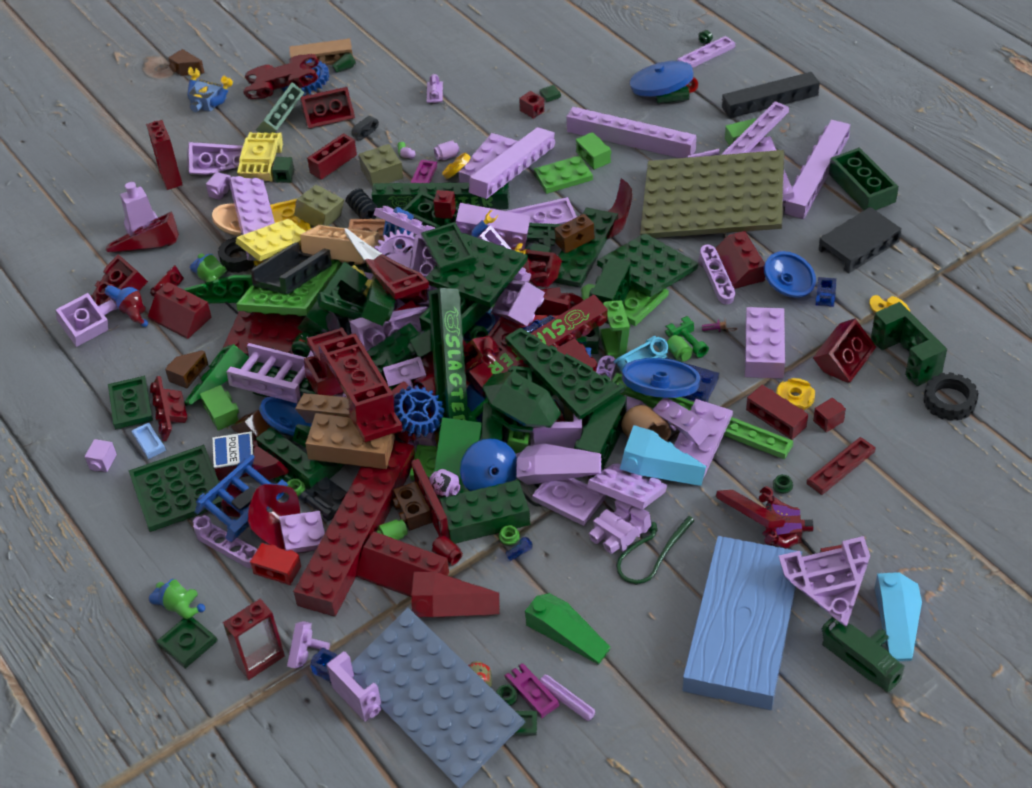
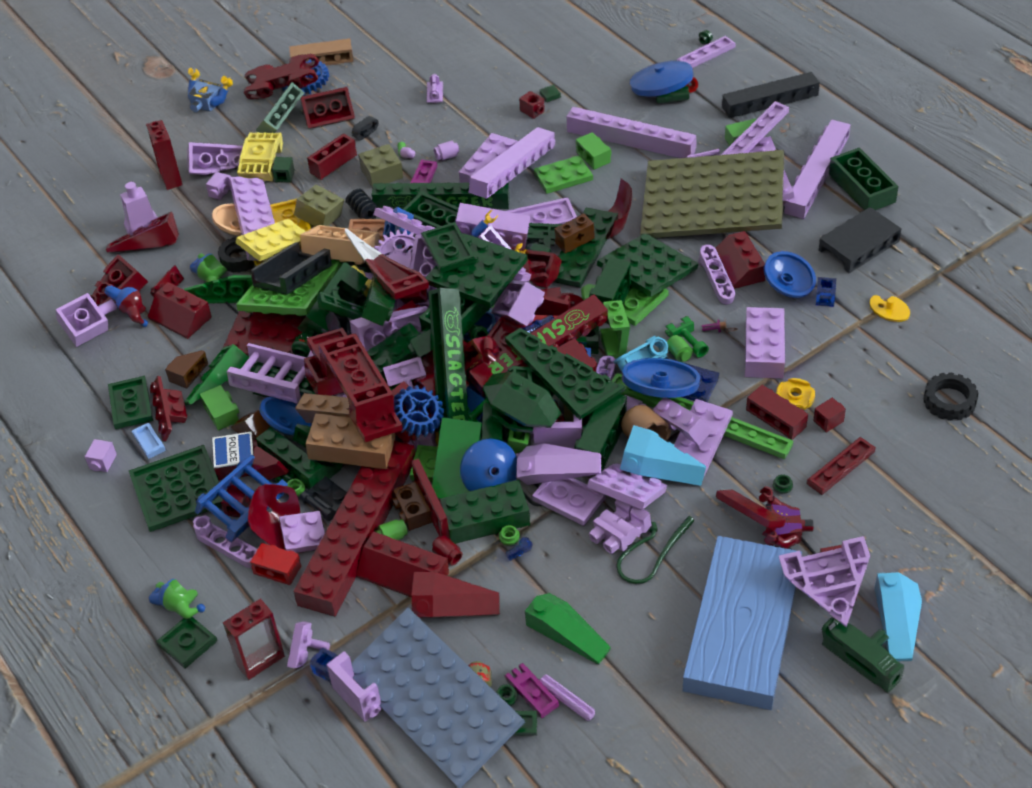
(182, 61): reddish brown slope -> none
(243, 499): black piece -> none
(345, 62): dark green cone -> none
(444, 204): dark red brick -> none
(445, 483): lavender head -> none
(456, 166): yellow tile -> none
(845, 351): dark red slope -> none
(926, 352): dark green plate -> none

